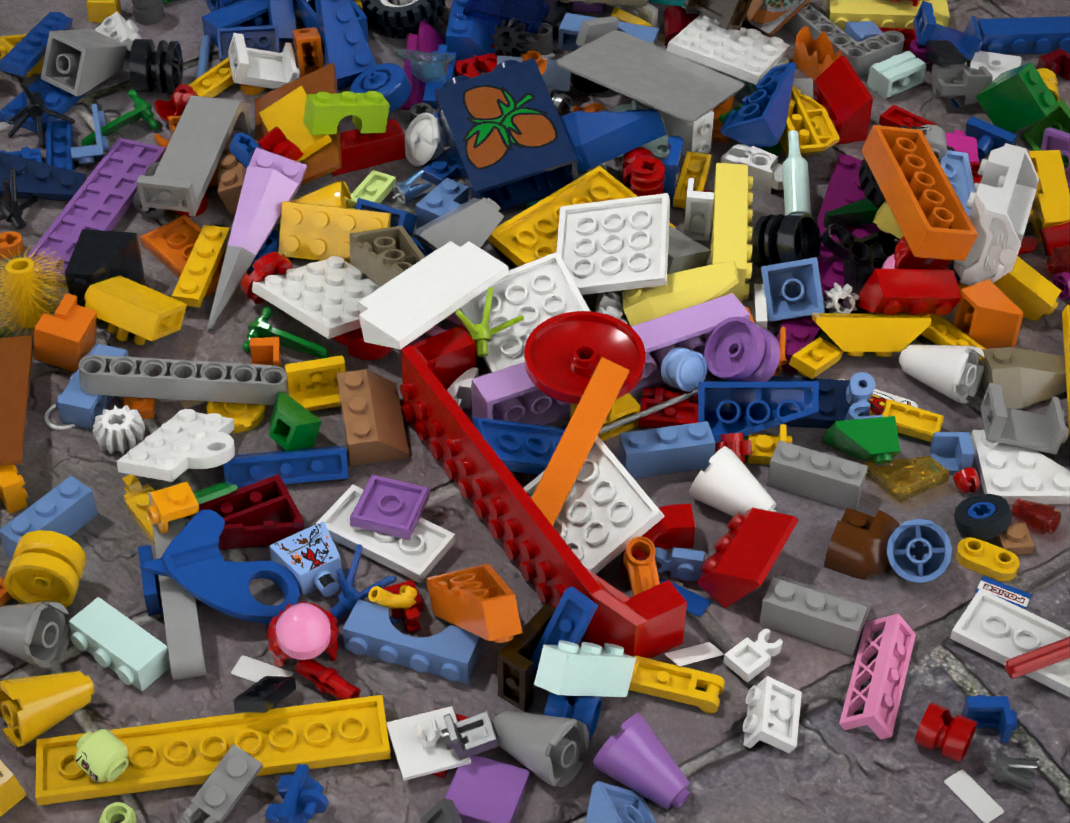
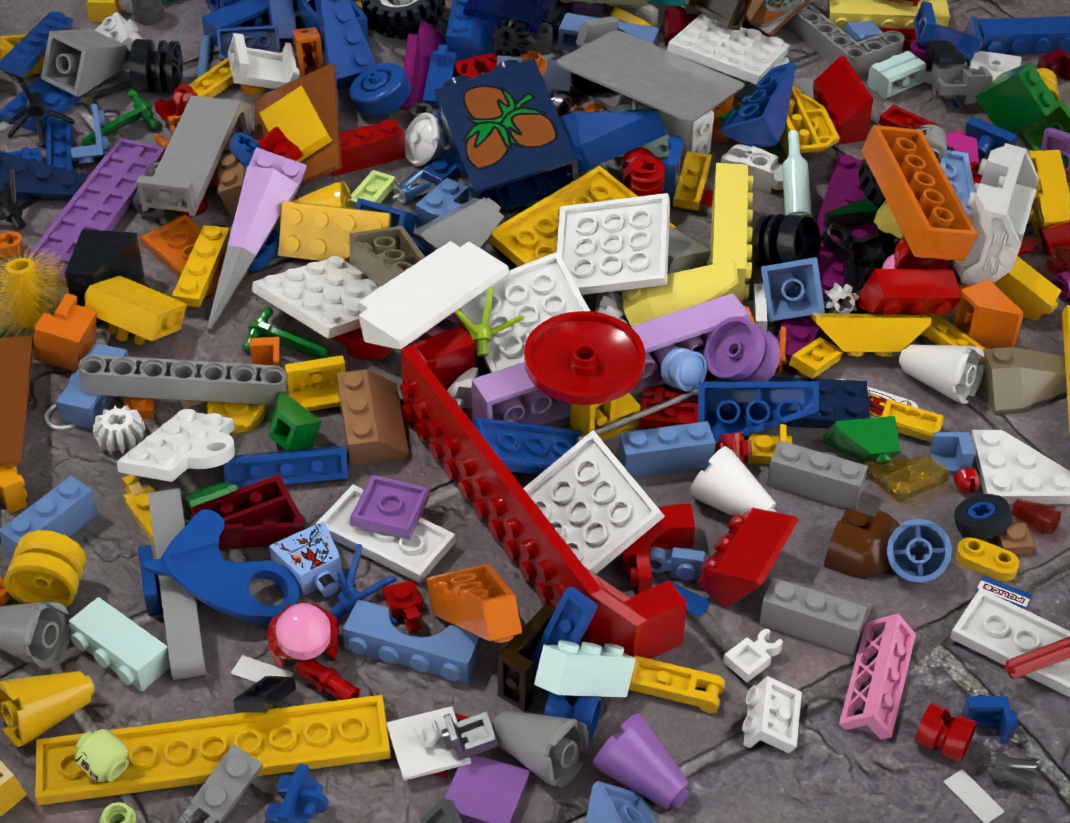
(171, 504): light orange bracket -> none
(267, 265): red plate -> none
(326, 110): lime arch -> none
(393, 601): yellow arm -> none
(427, 66): clear light blue piece -> none
(579, 438): orange tile -> none
(643, 573): orange piece -> none
(694, 654): white sticker -> none
(698, 213): white panel -> none
(813, 55): orange piece -> none
(858, 395): medium blue leg -> none
(1021, 427): light grey panel -> none

